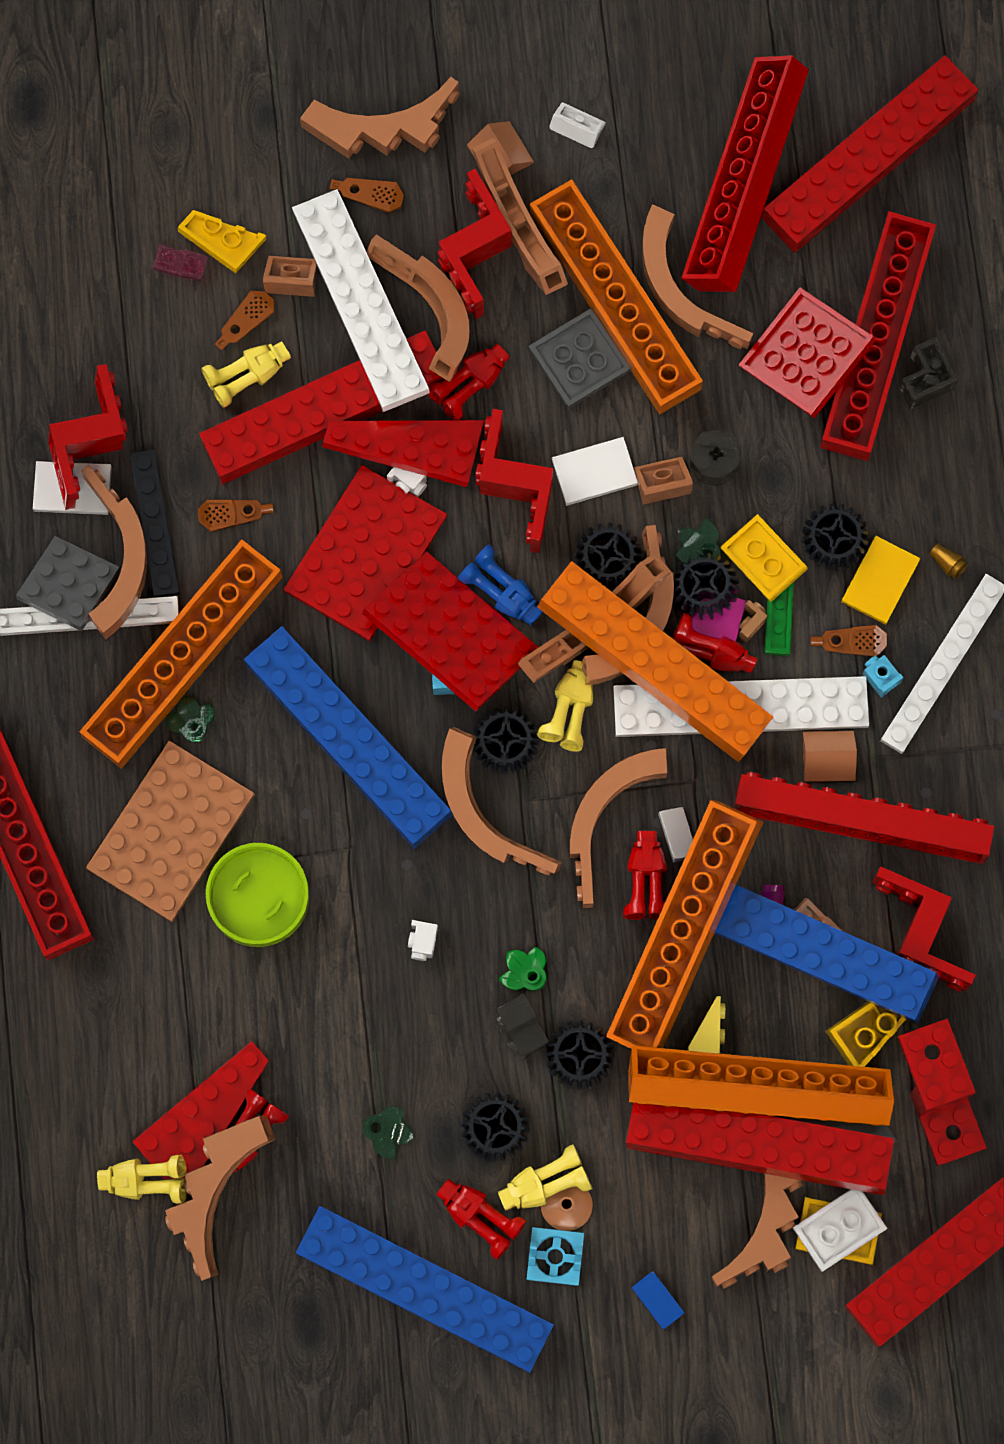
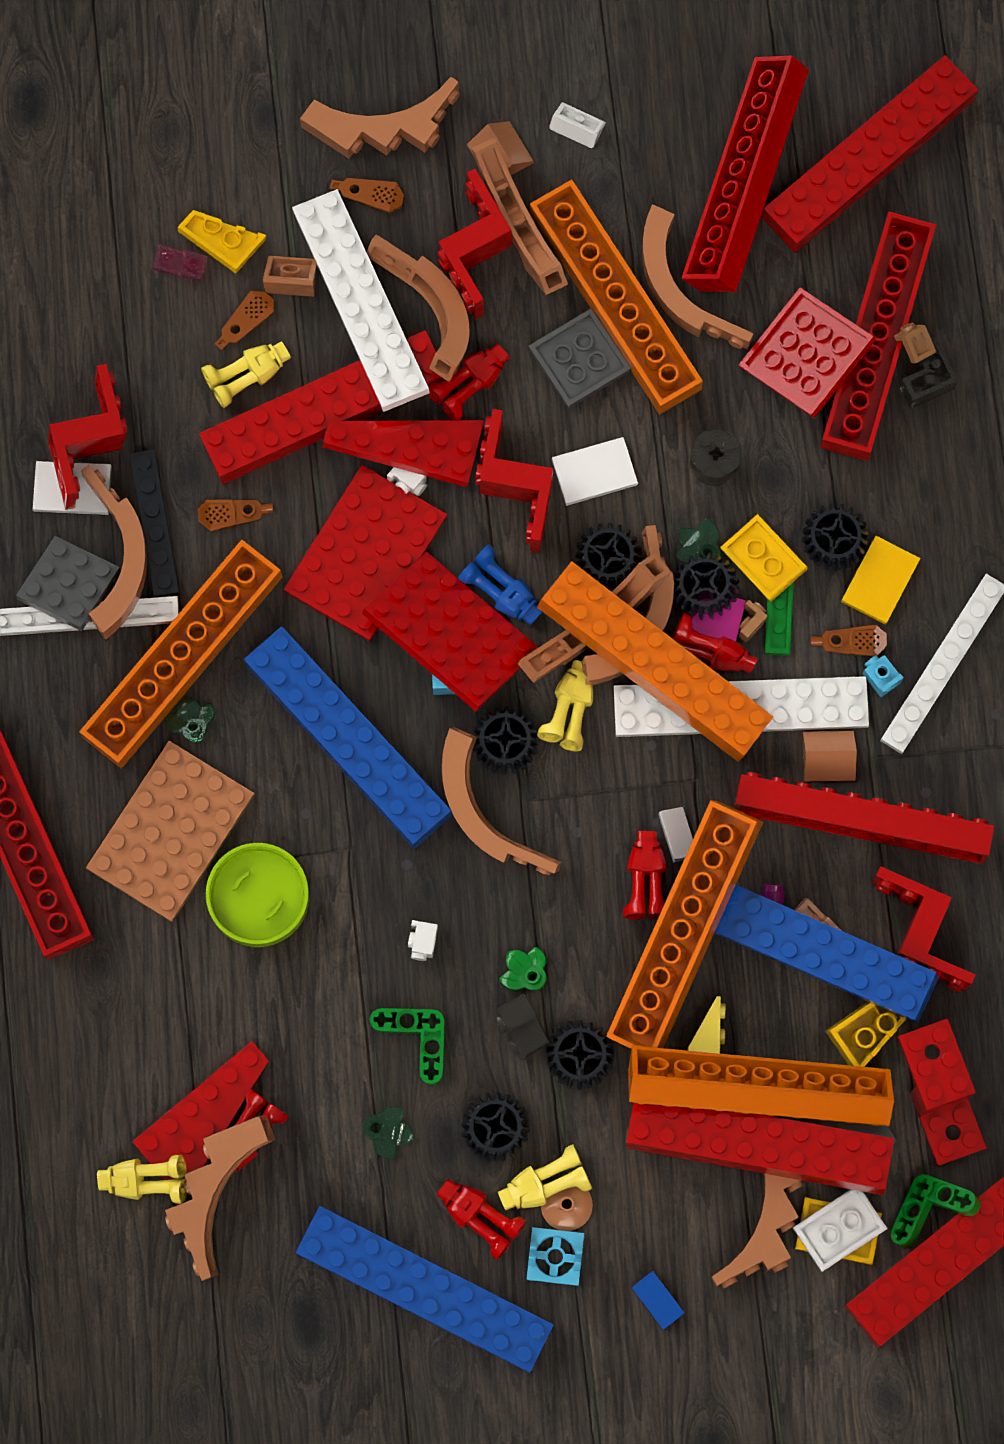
(427, 1034): none -> green beam
(618, 778): nougat arch -> none
(663, 480): nougat slope -> none
(916, 341): none -> medium nougat bracket
(930, 1196): none -> green beam
(949, 561): pearl gold cone -> none

